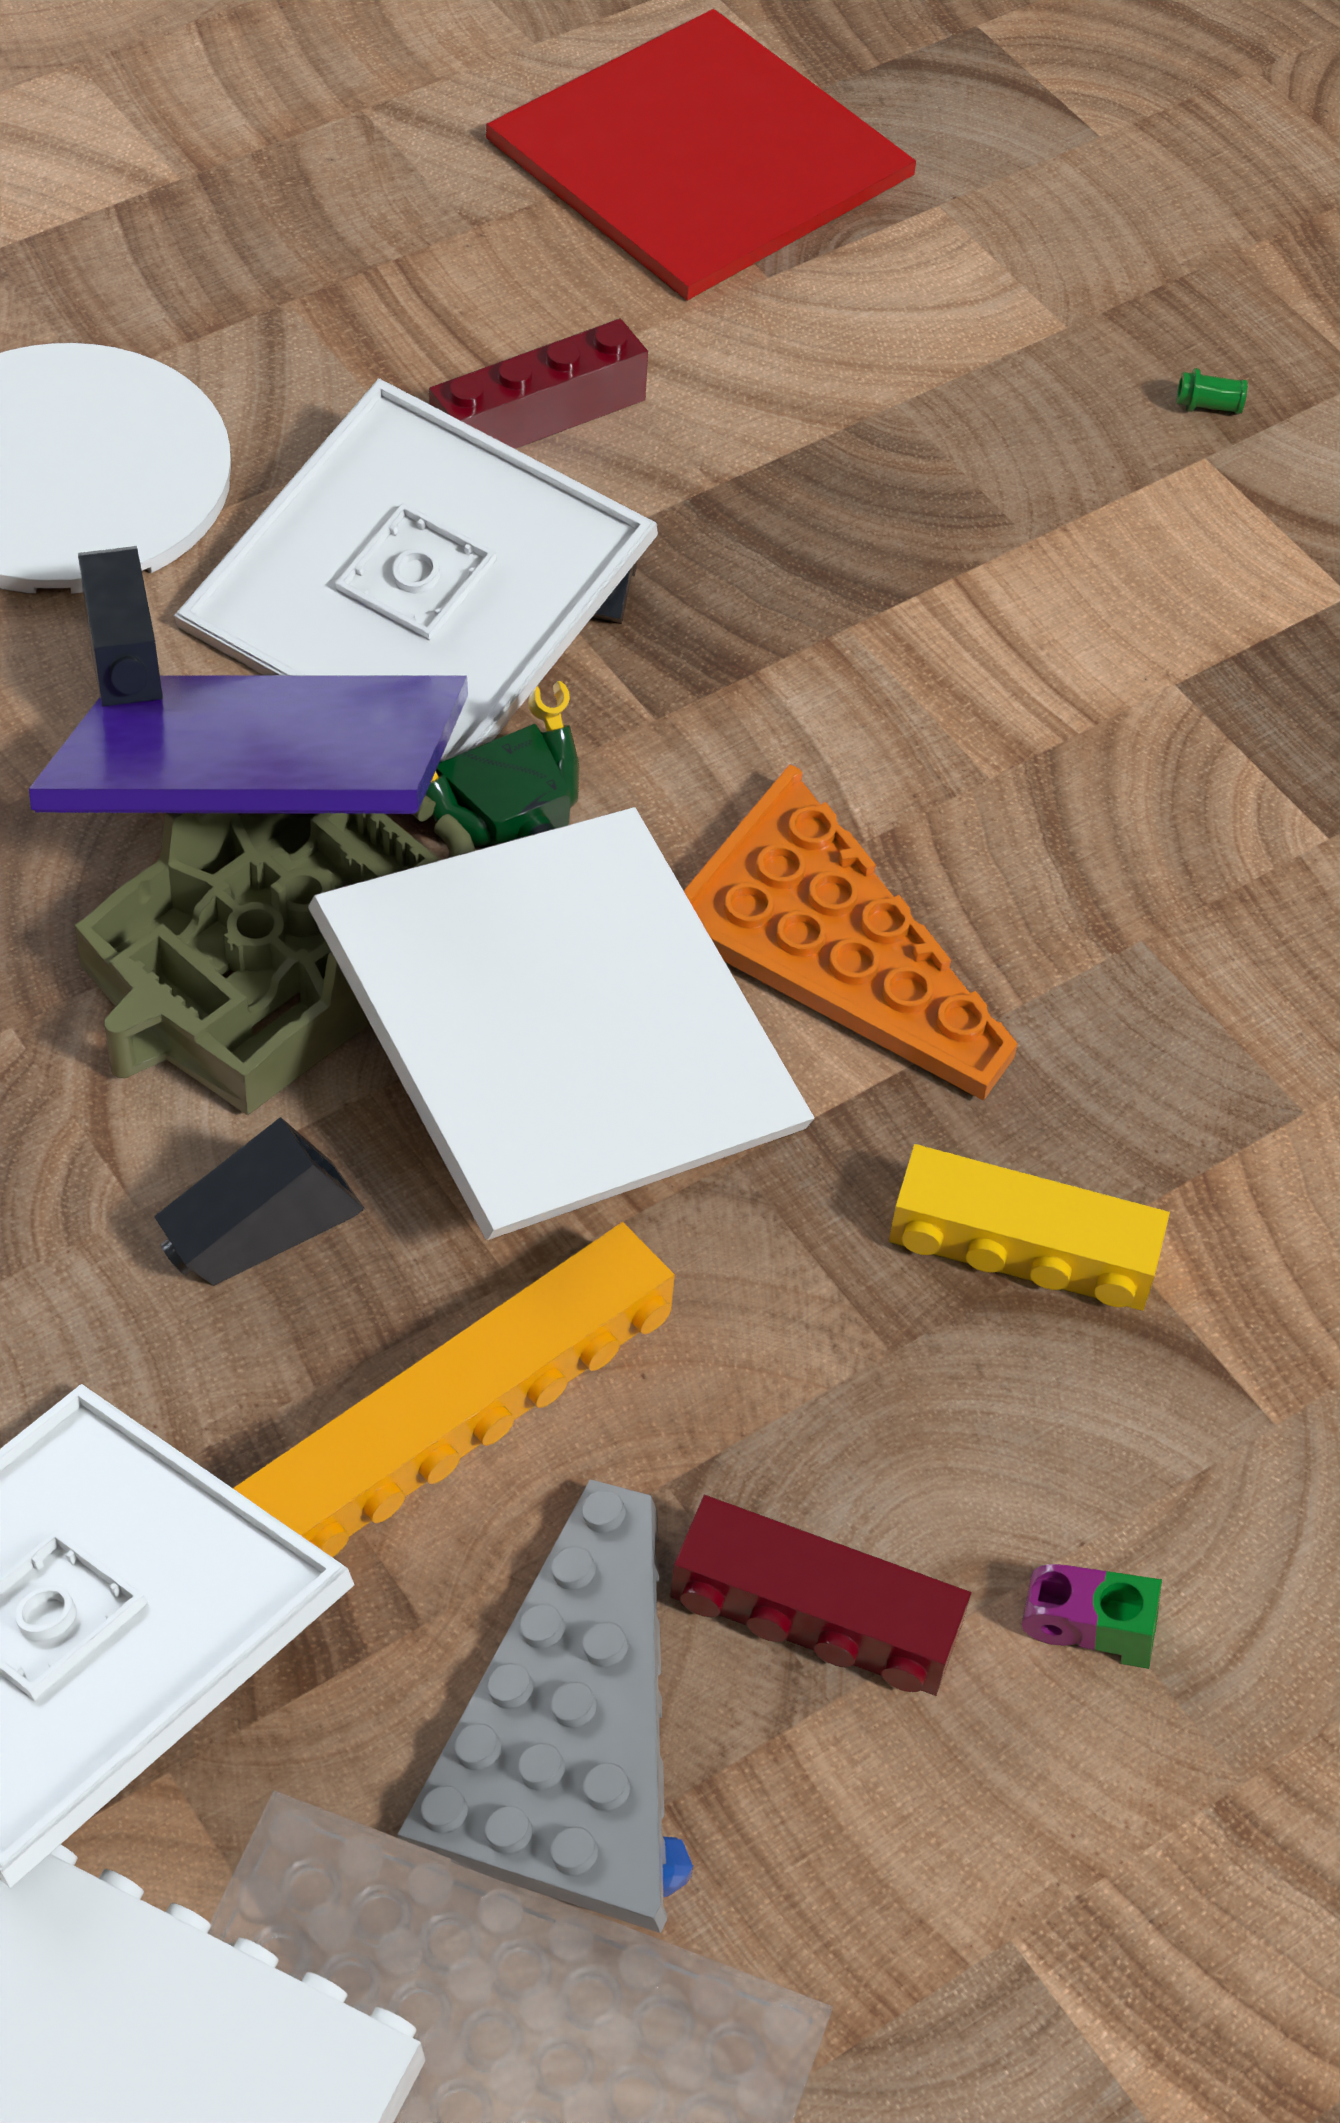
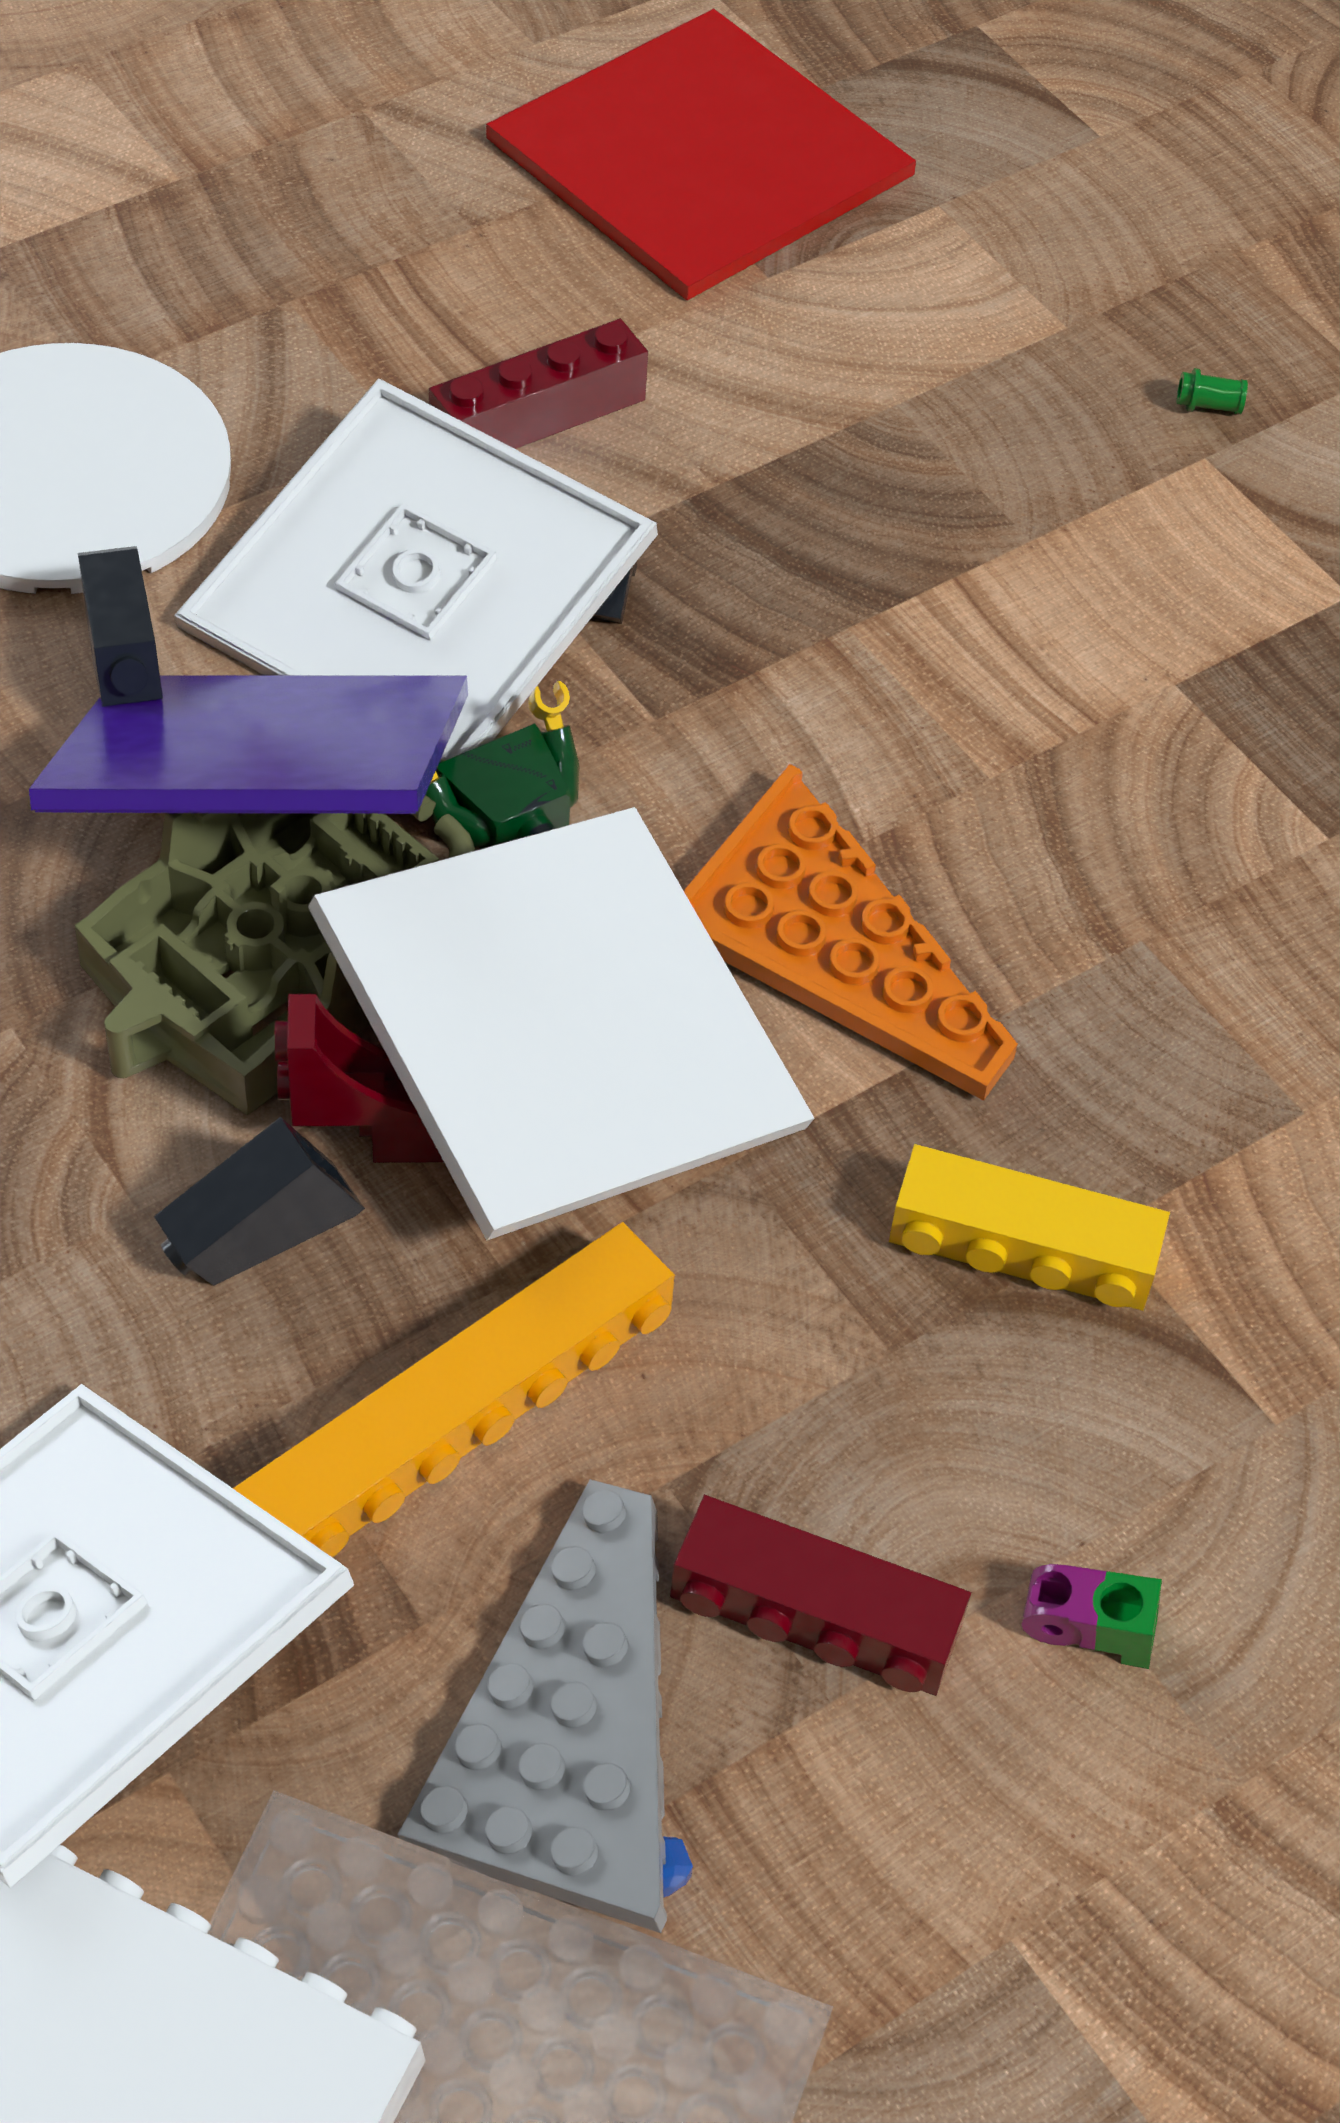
(346, 1082): none -> dark red arch

